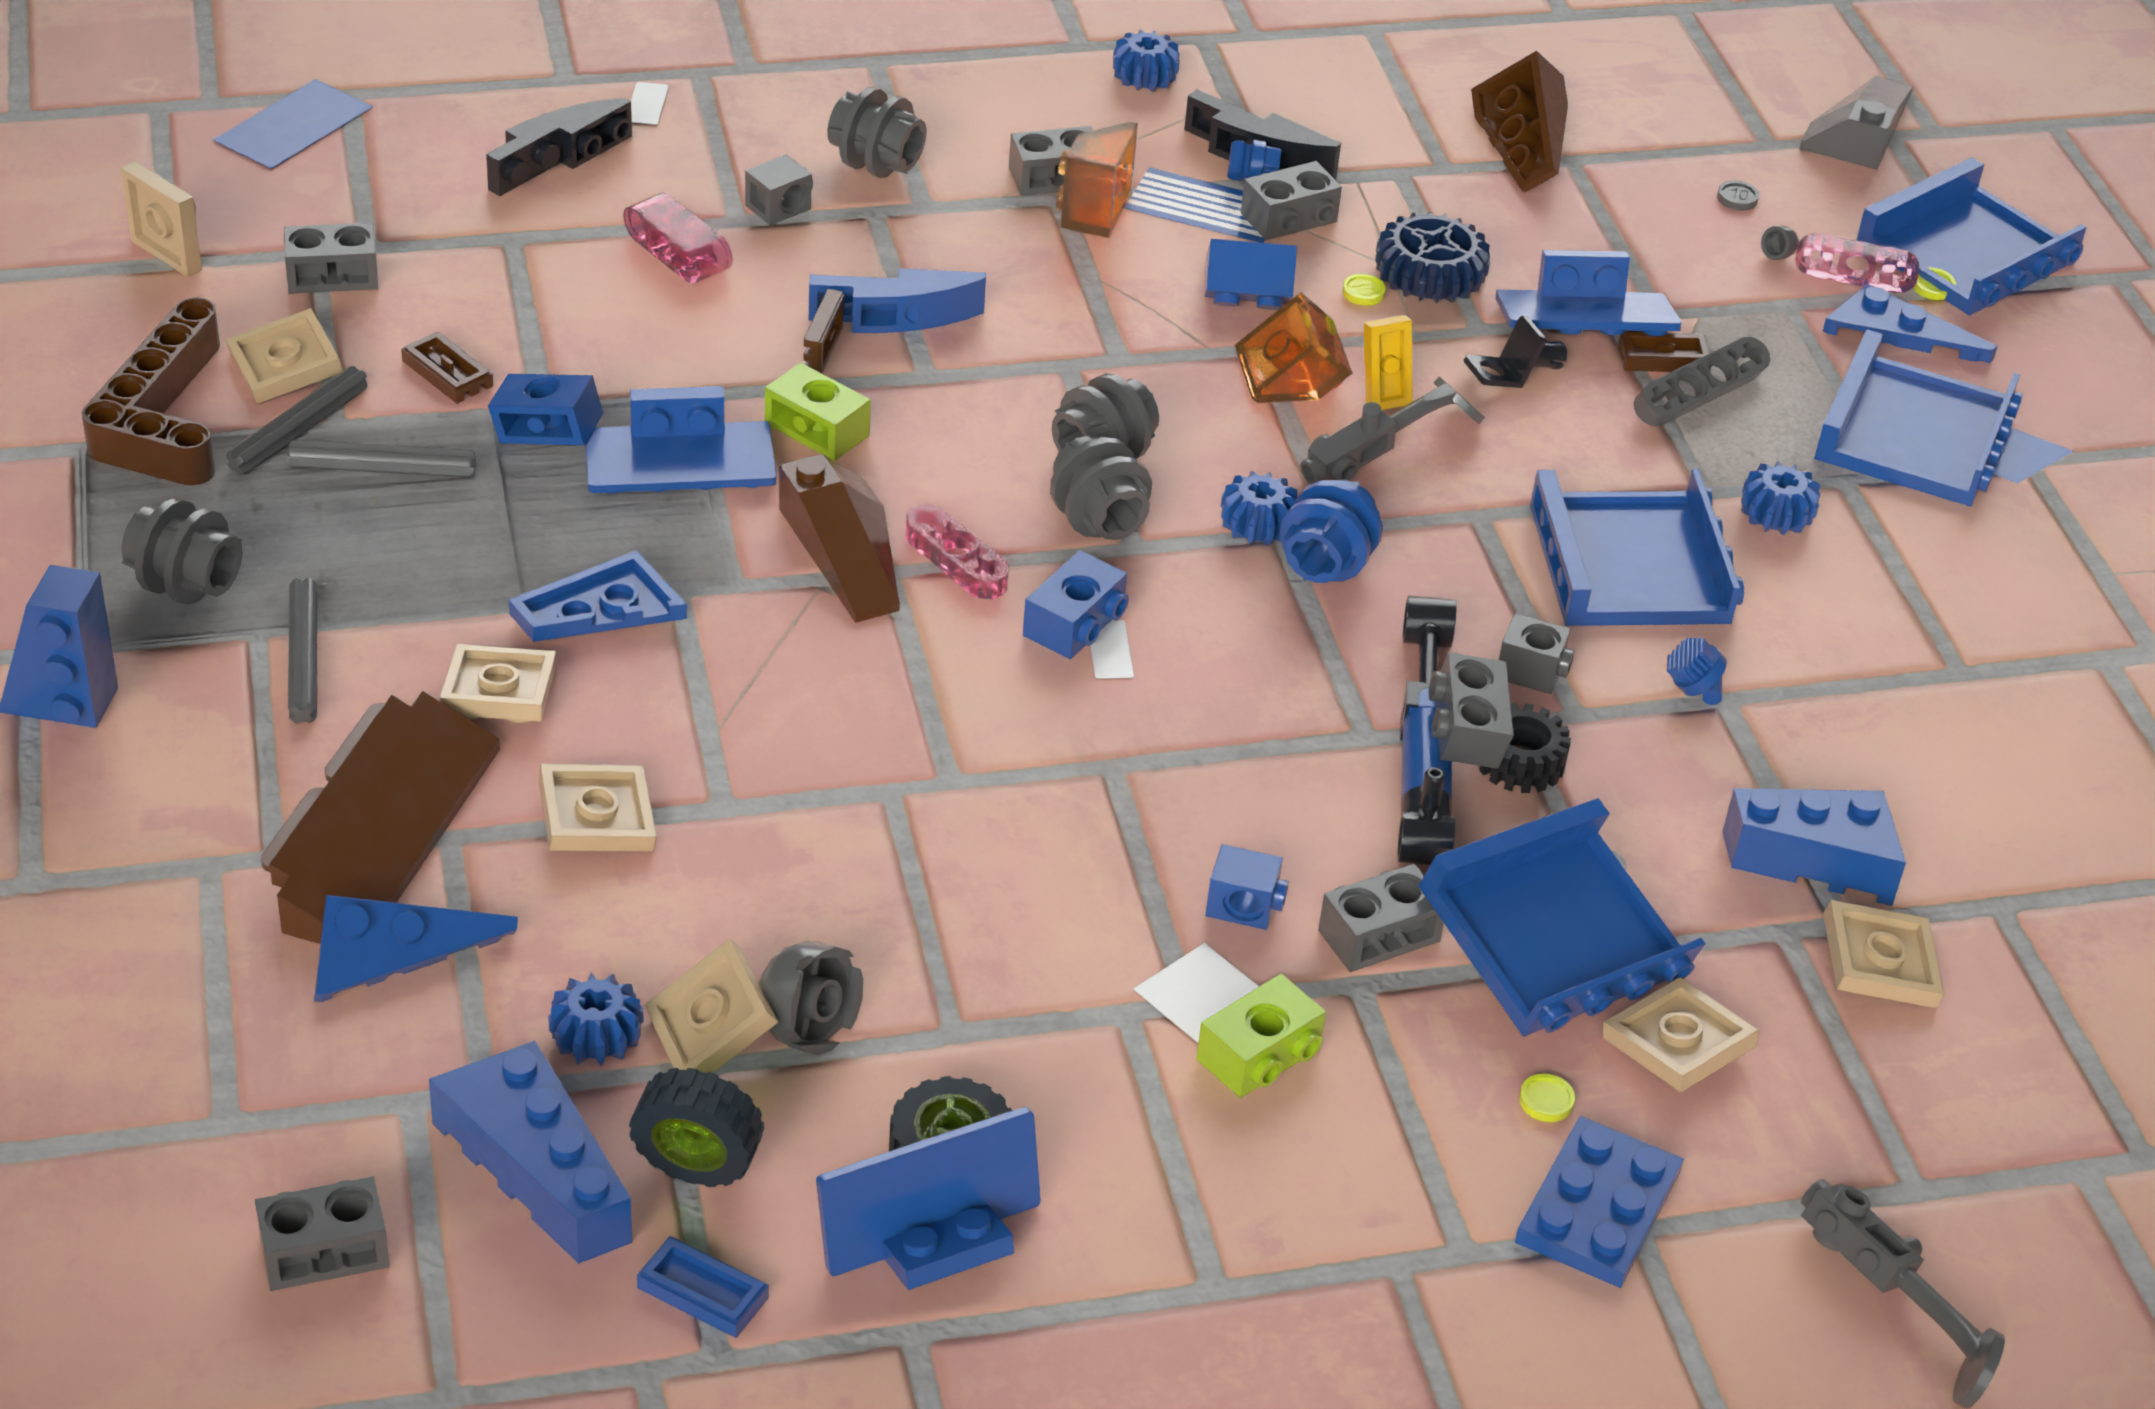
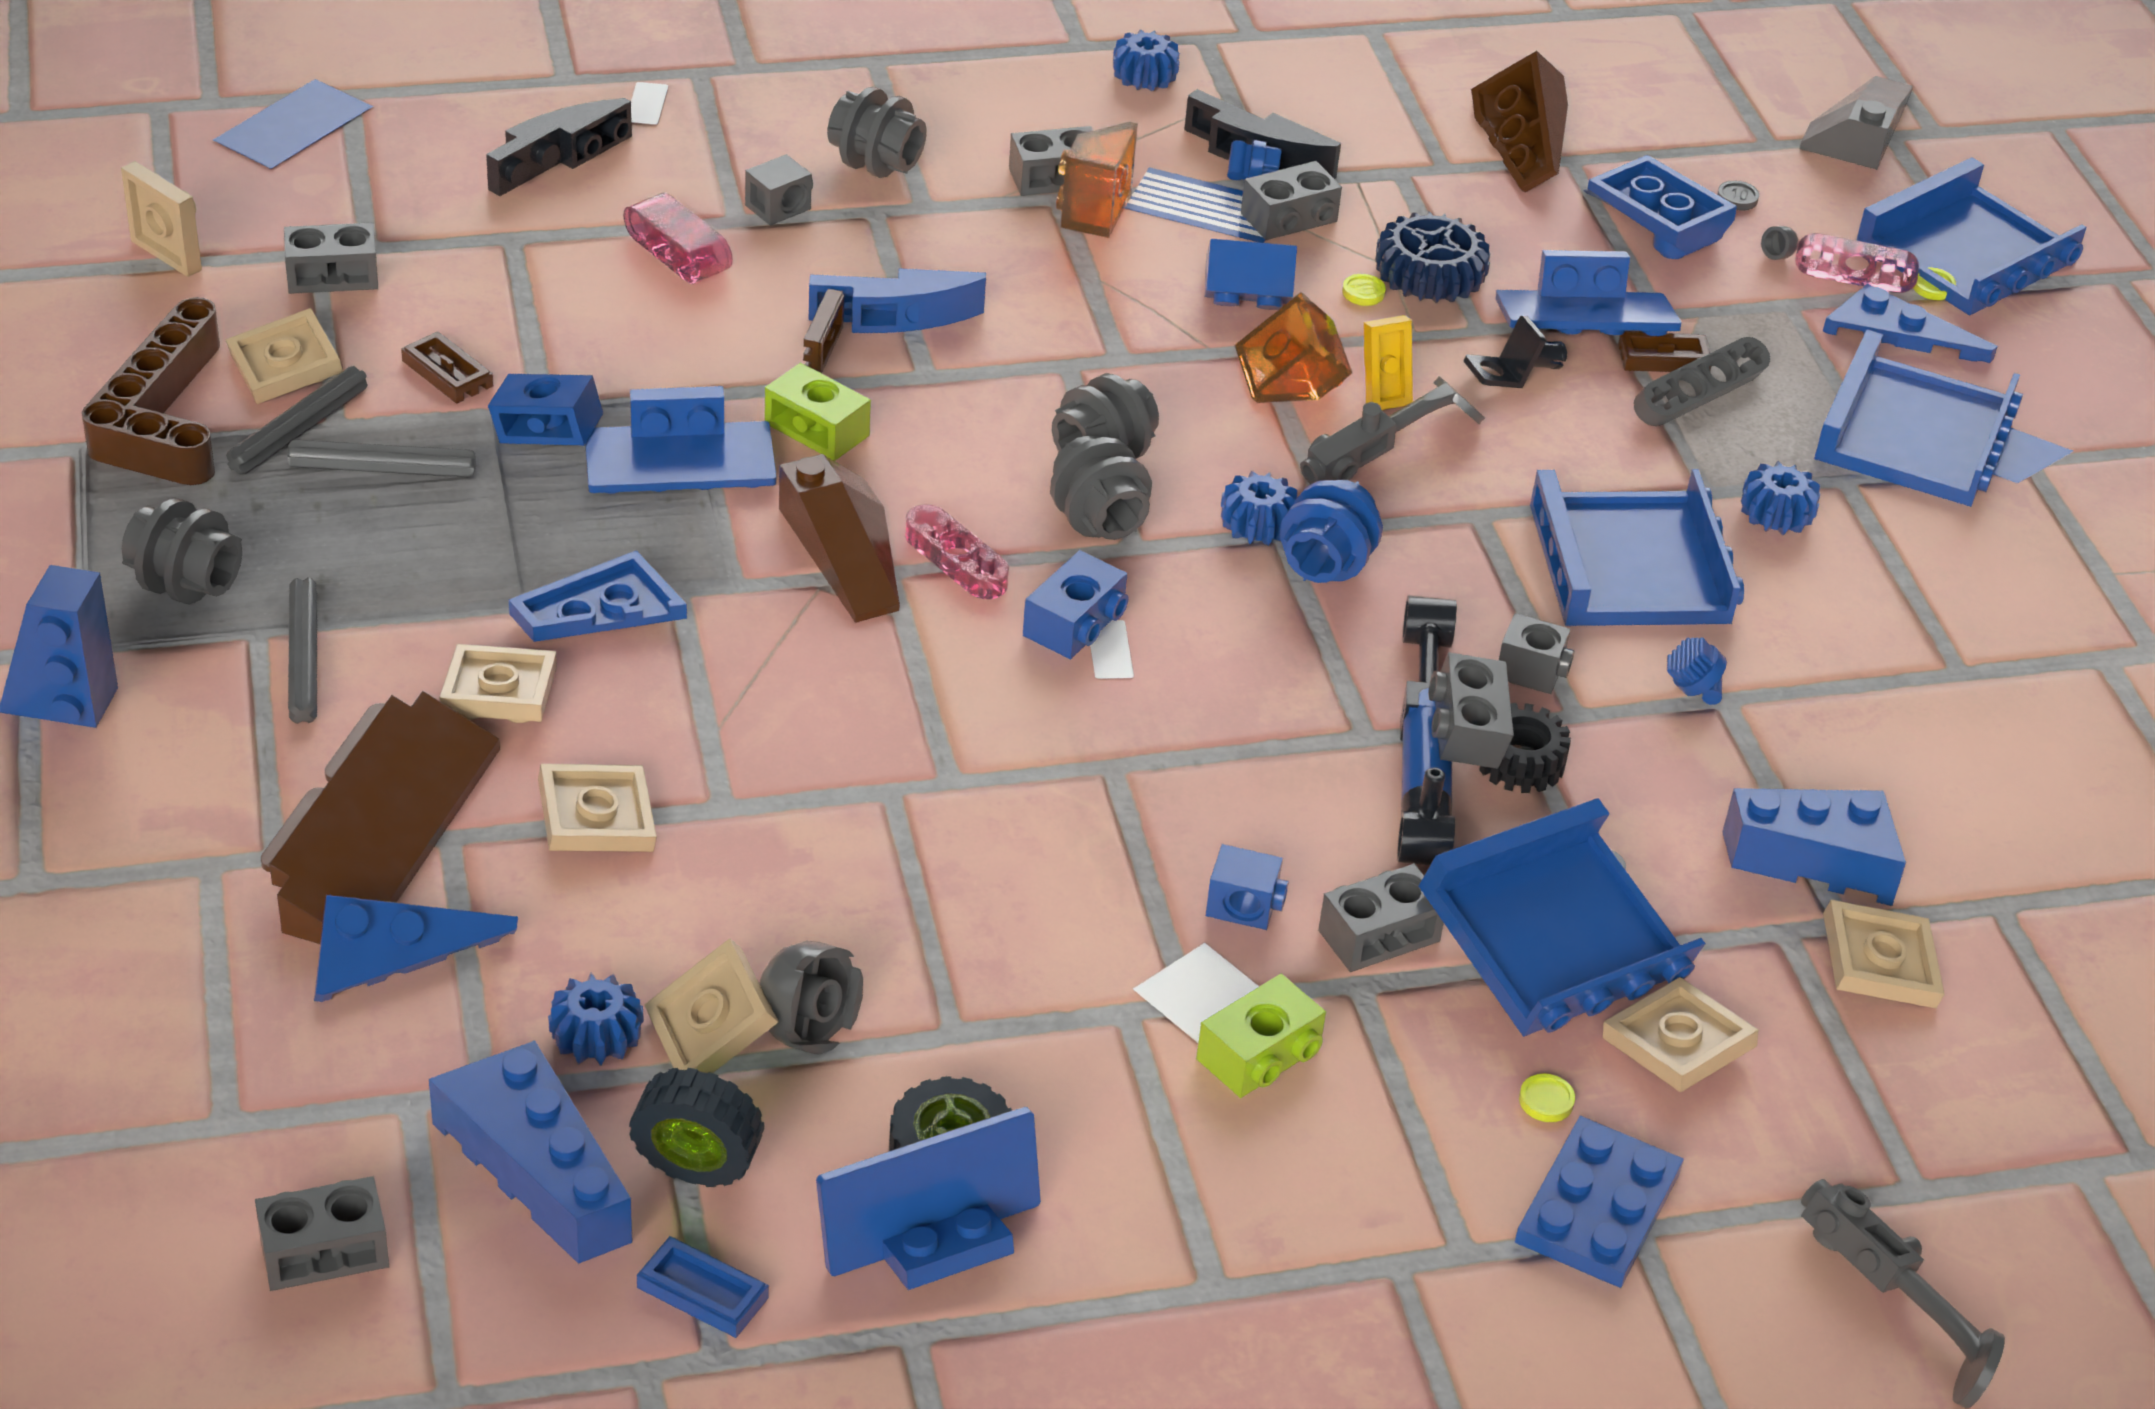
(1666, 203): none -> blue slope

